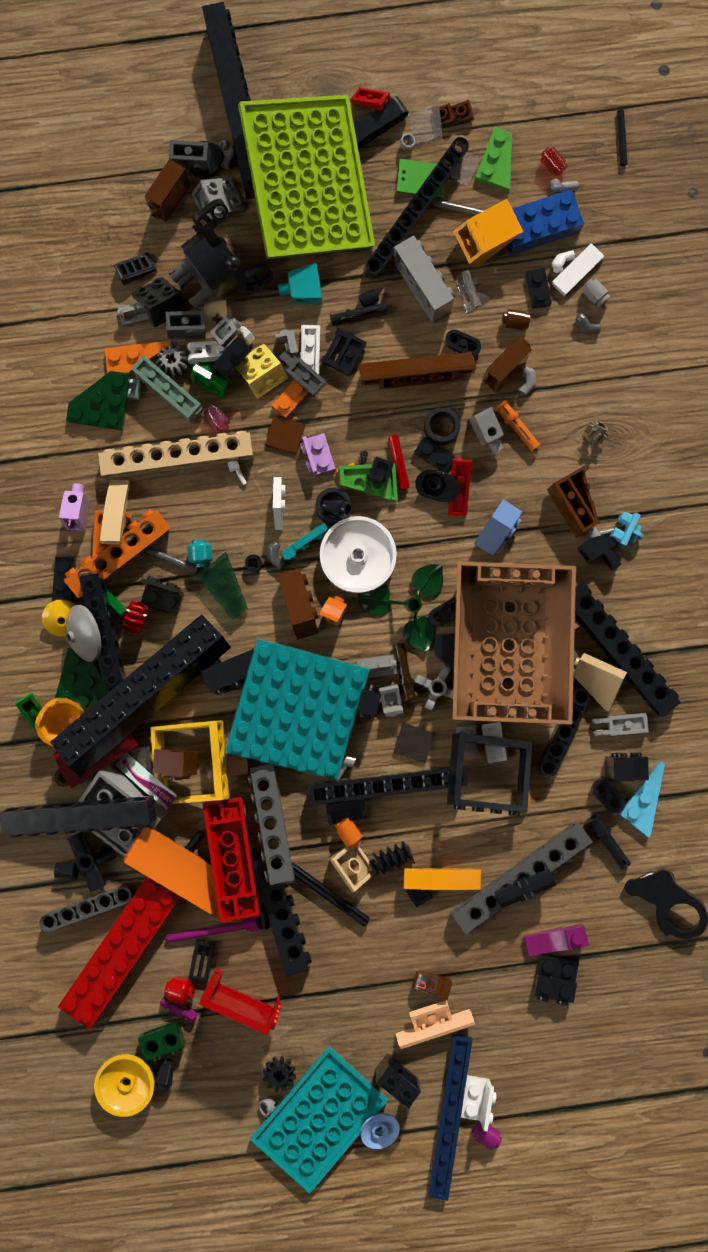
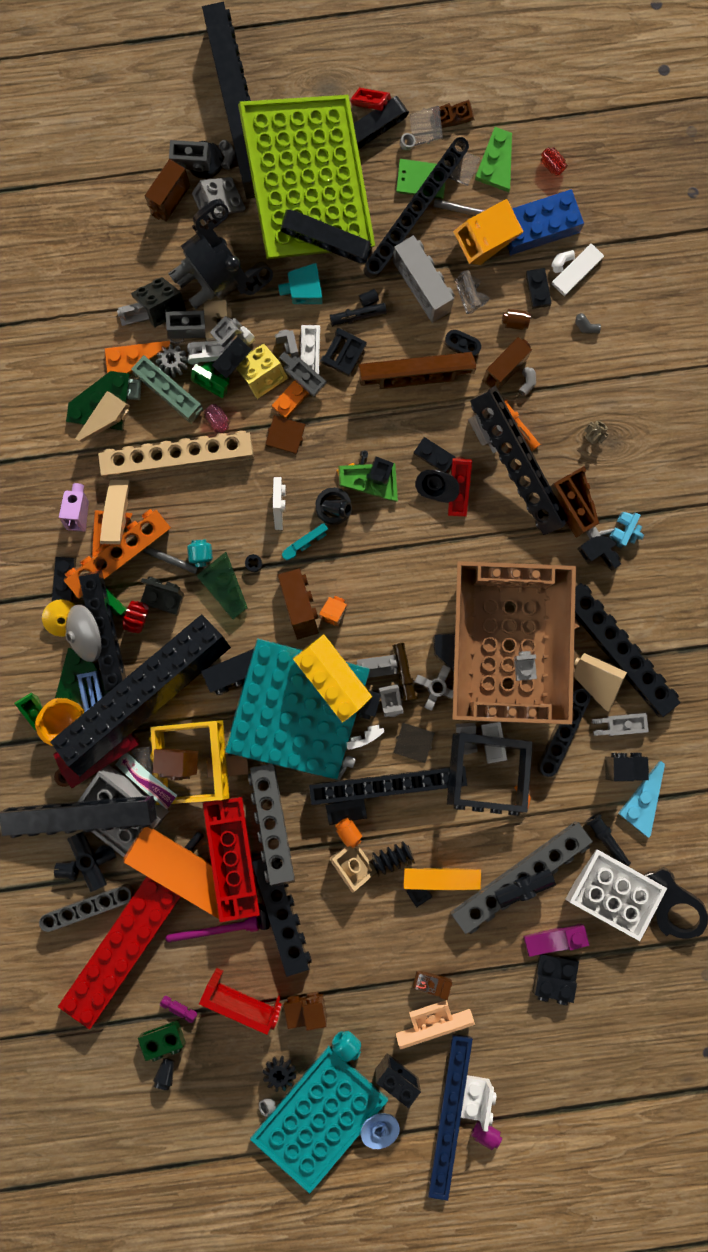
(90, 688): none -> medium blue tile
(106, 414): none -> tan slope
(116, 1095): yellow dish -> none
(126, 264): black slope -> none
(179, 990): red head -> none
(212, 947): black tile -> none
(234, 466): white hand -> none
(272, 555): dark grey arm -> none
(306, 1011): none -> reddish brown brick
(318, 454): lavender bracket -> none
(325, 236): none -> black beam
(330, 895): black axle -> none
(332, 678): none -> yellow slope
(346, 1046): none -> teal head
(358, 554): white dish -> none
(370, 735): none -> white slope
(398, 459): red axle -> none
(417, 632): dark green plant -> none
(443, 411): black tyre -> none
(445, 613): black plate -> none
(500, 526): medium blue brick -> none
(520, 450): none -> black brick
(525, 666): none -> light grey bracket
(557, 186): light grey arm -> none
(596, 292): light grey brick -> none
(607, 795): black plate -> none
(616, 894): none -> white slope
(622, 137): black bar -> none

